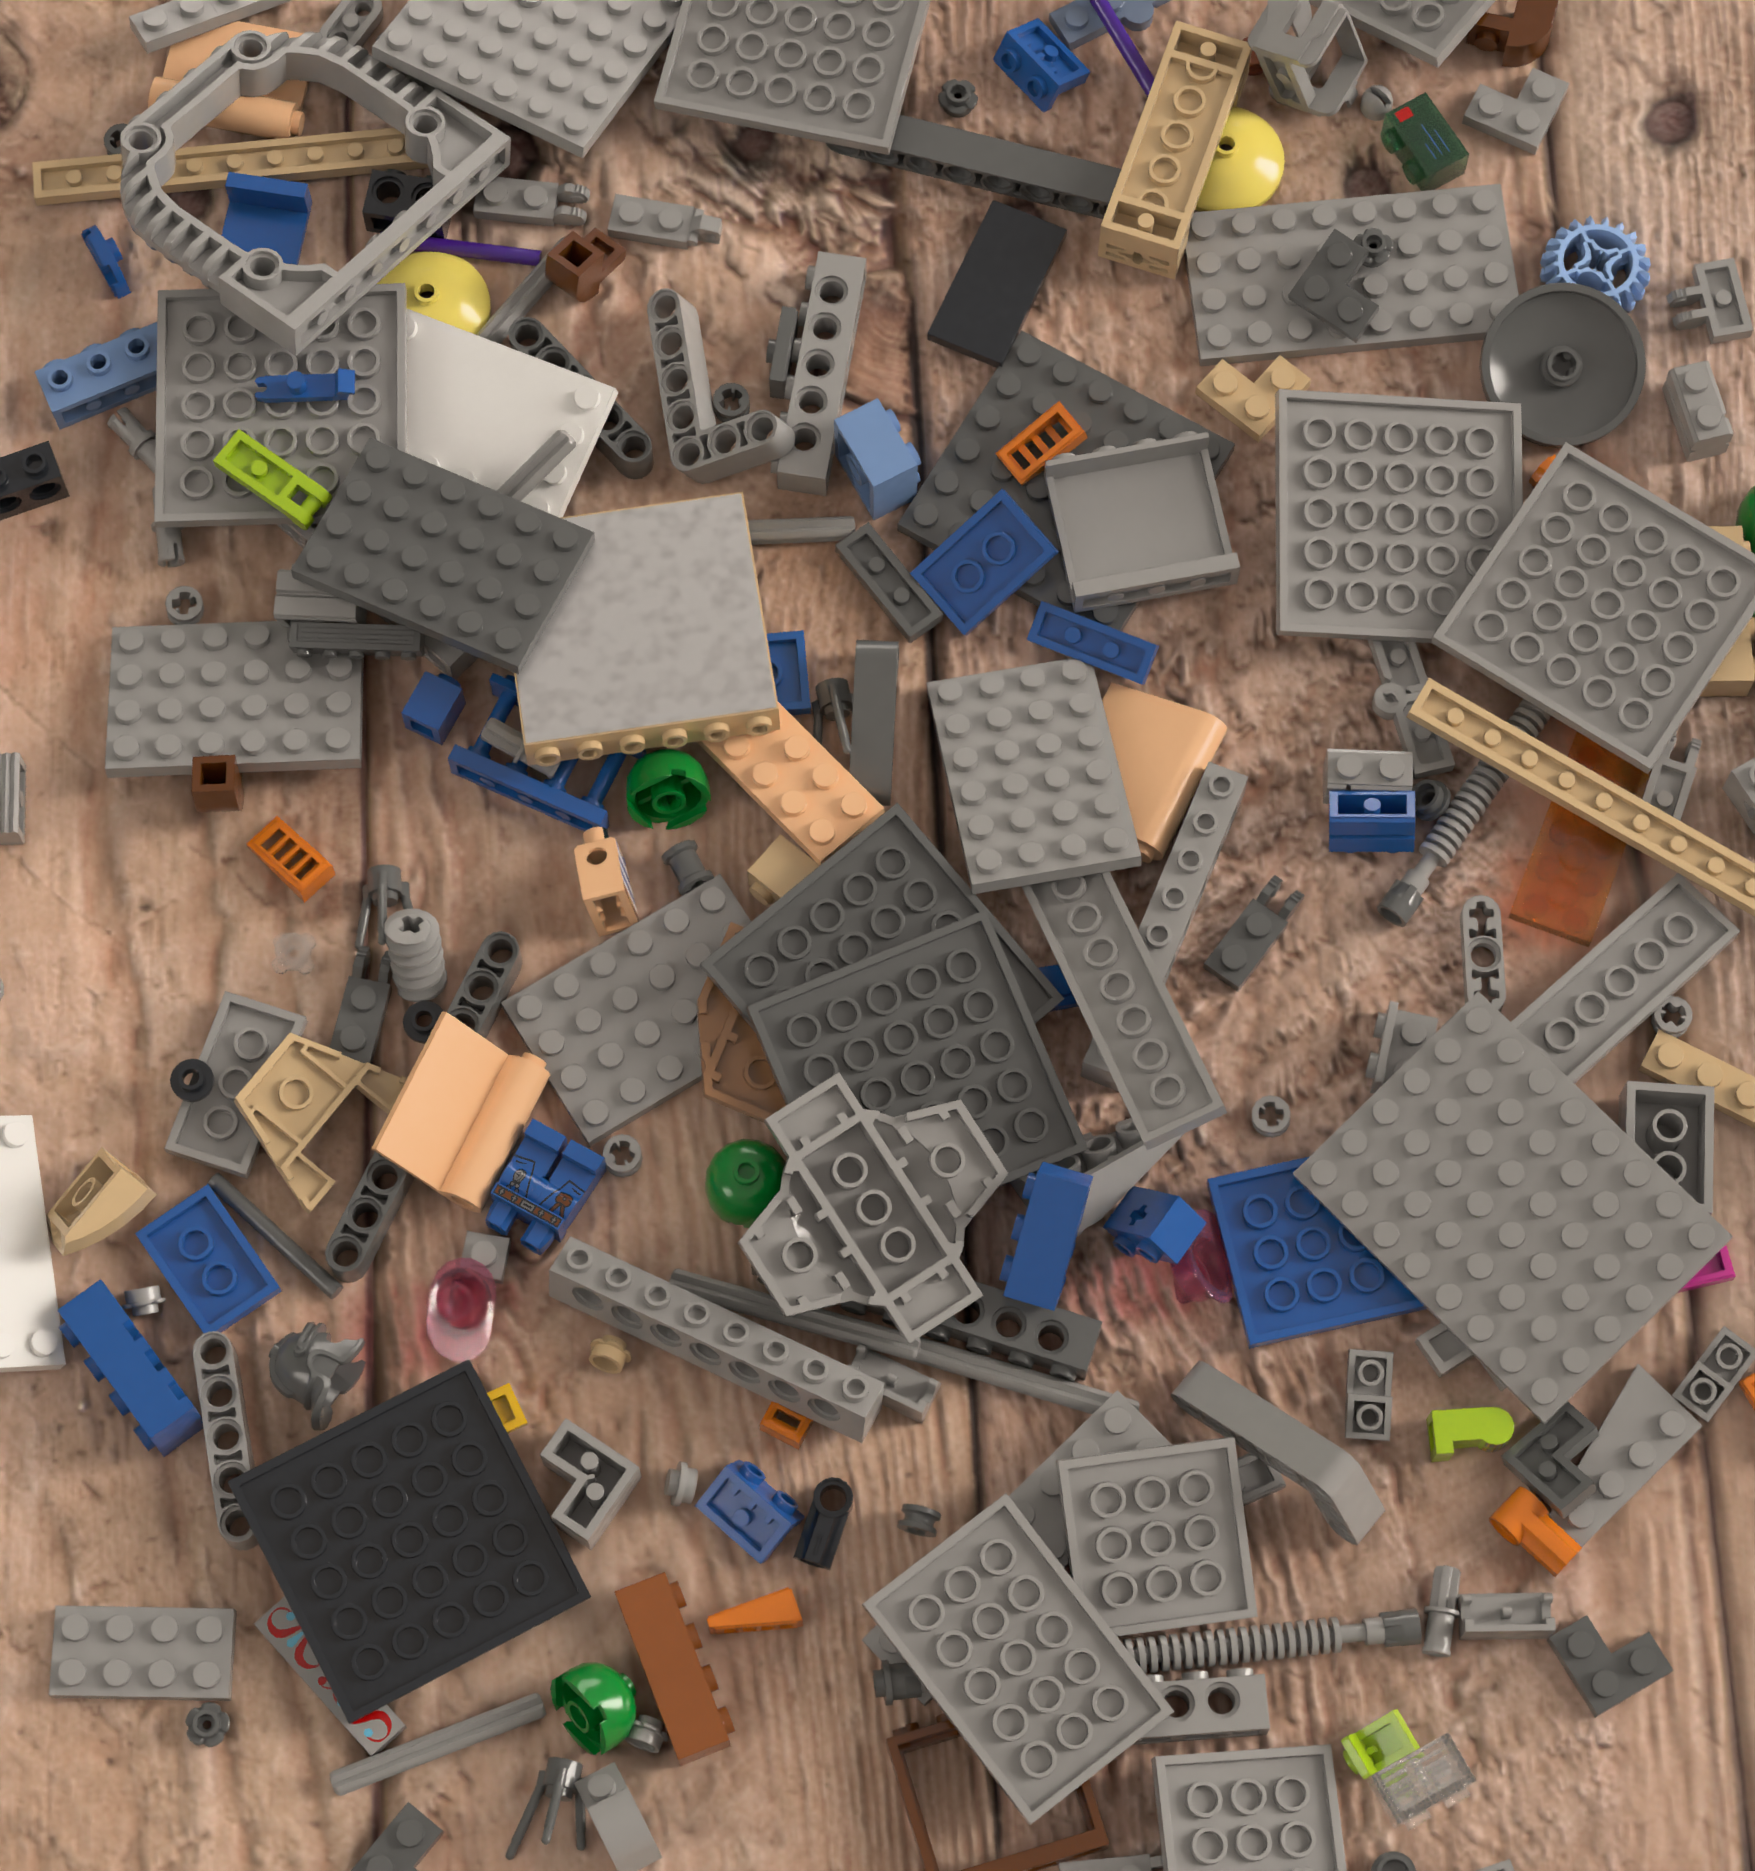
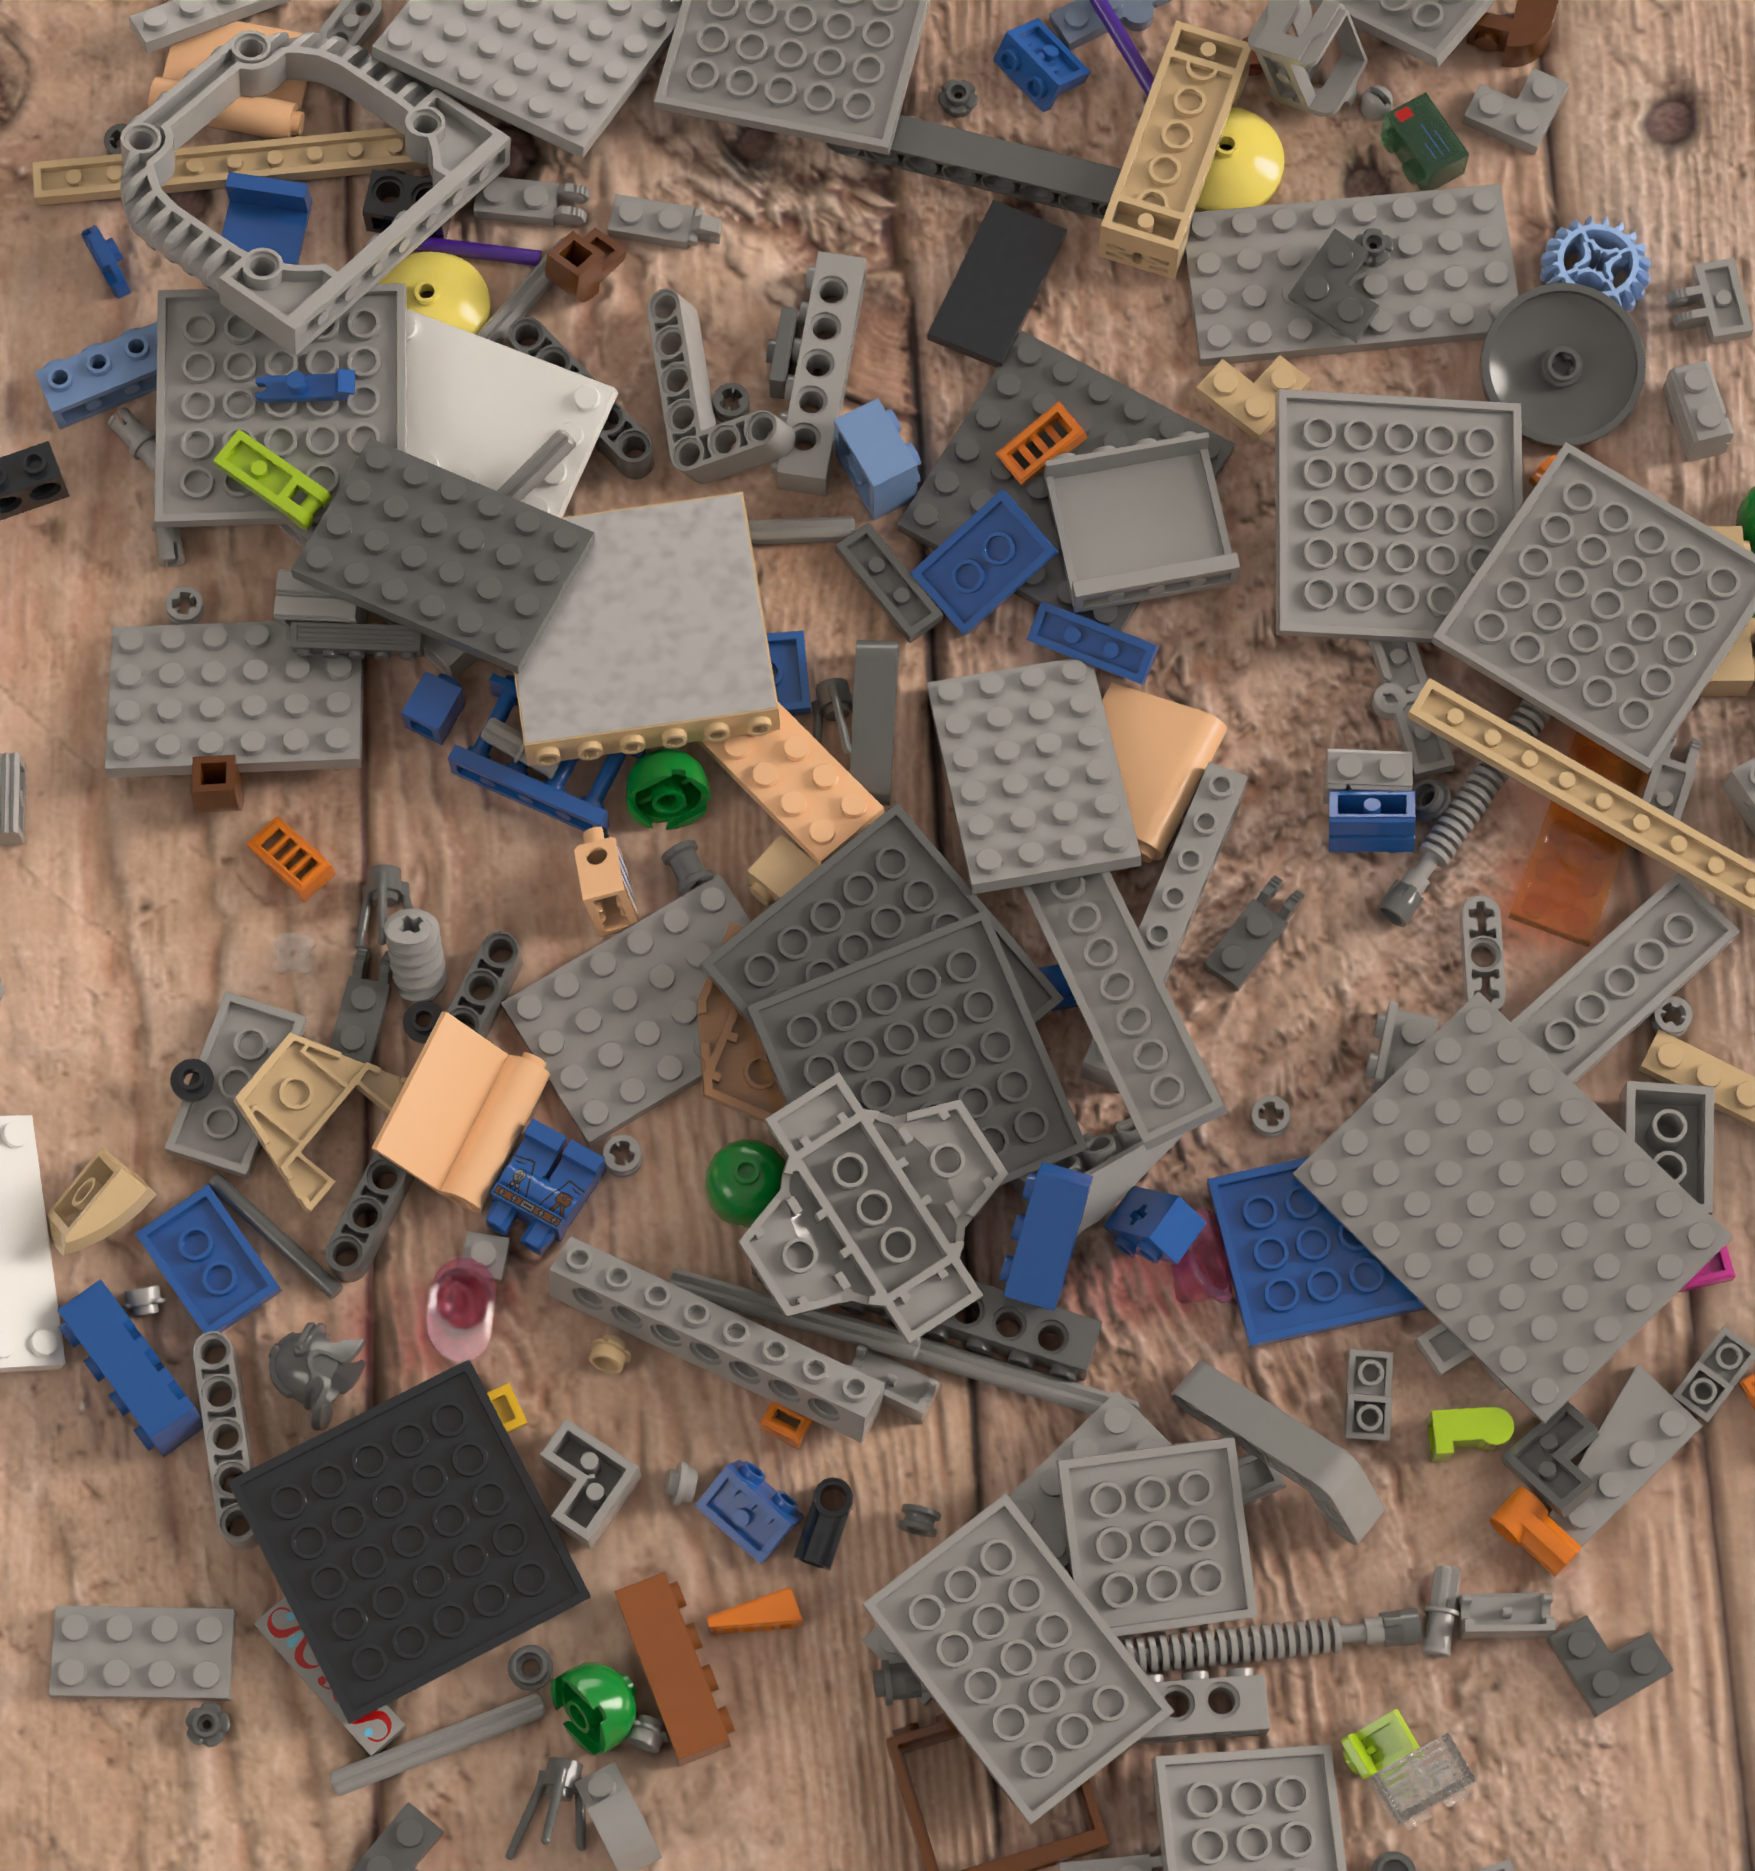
(524, 1655): none -> dark grey plate

